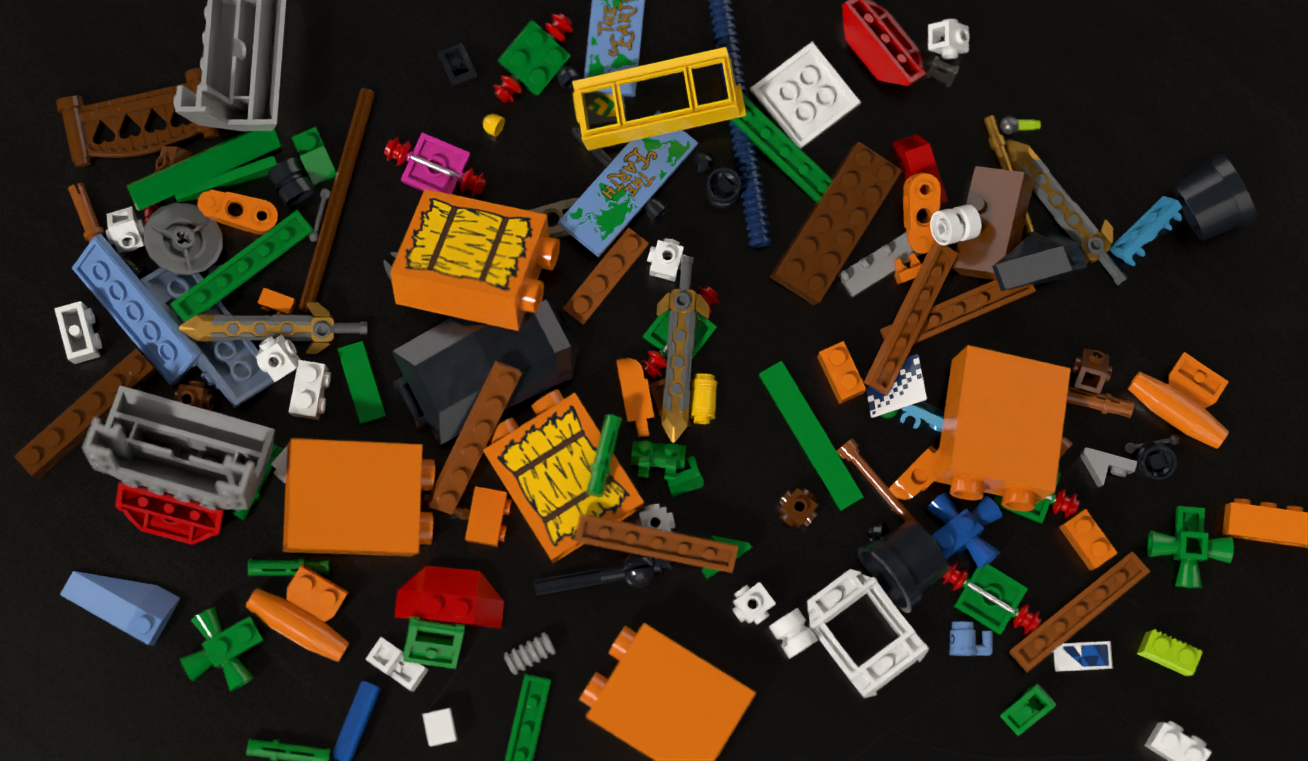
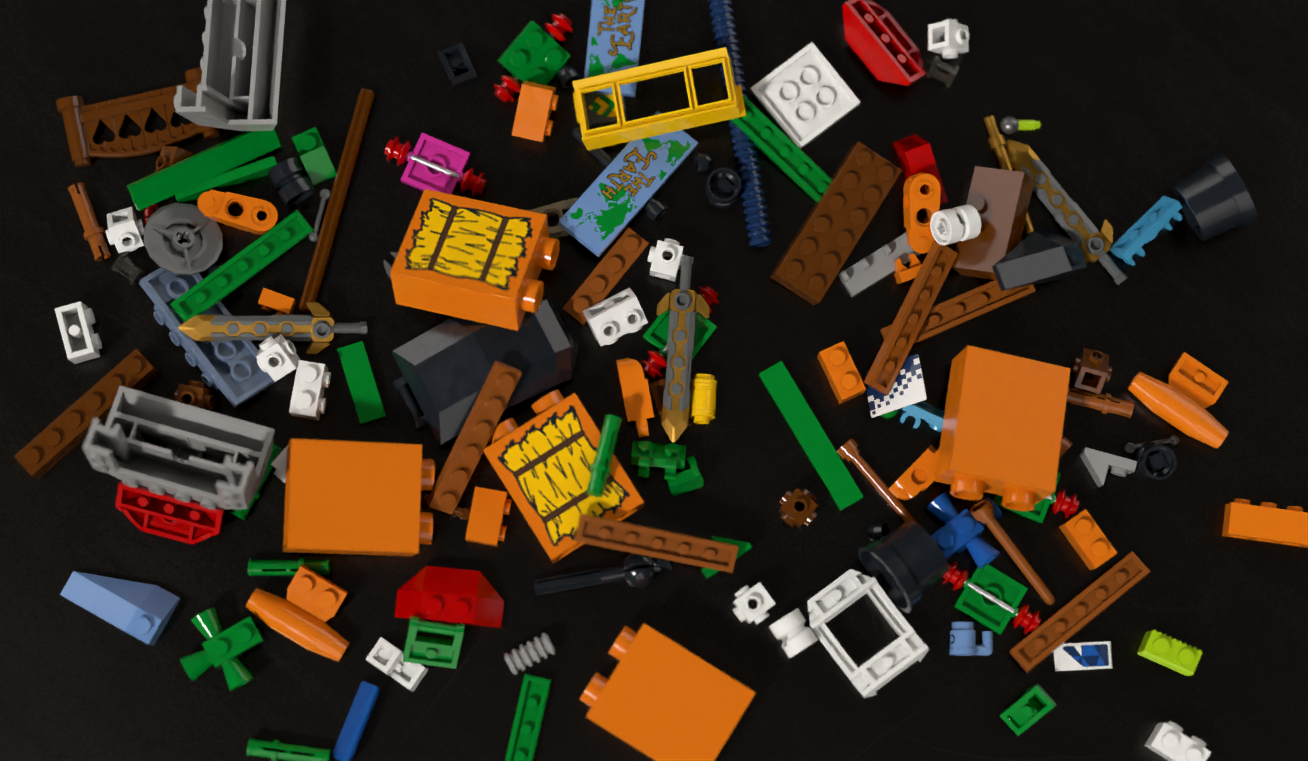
(136, 310): medium blue tile -> none
(440, 727): white panel -> none
(493, 124): yellow hinge -> none
(534, 111): none -> orange brick
(615, 317): none -> white brick
(655, 511): white brick -> none
(984, 512): none -> dark orange piece
(1190, 546): green brick -> none

